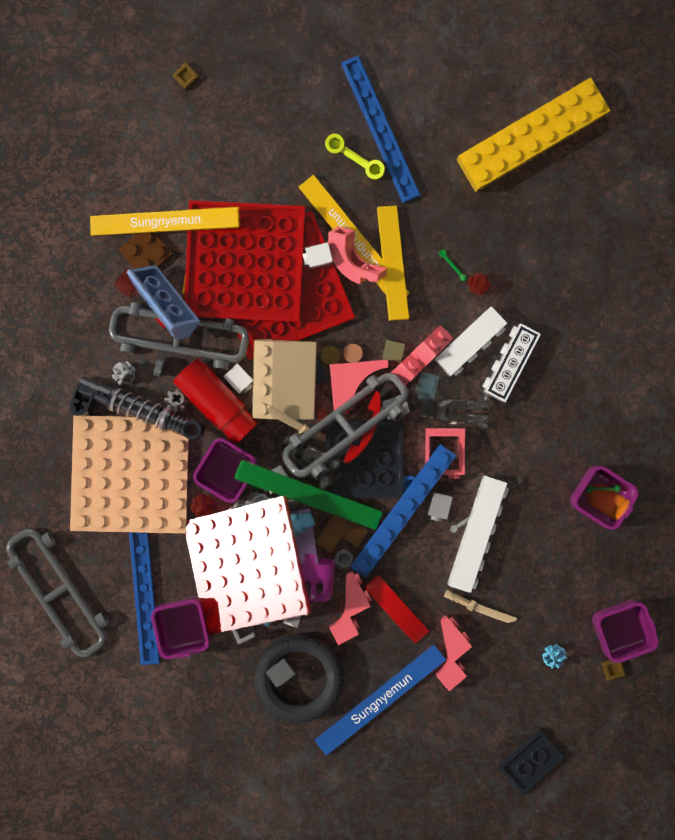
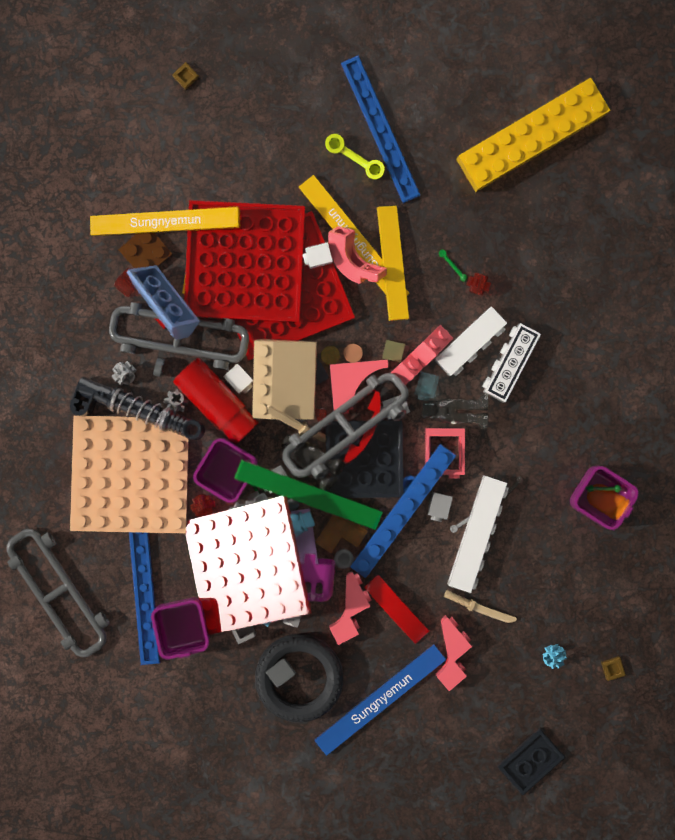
(625, 631): magenta piece -> none

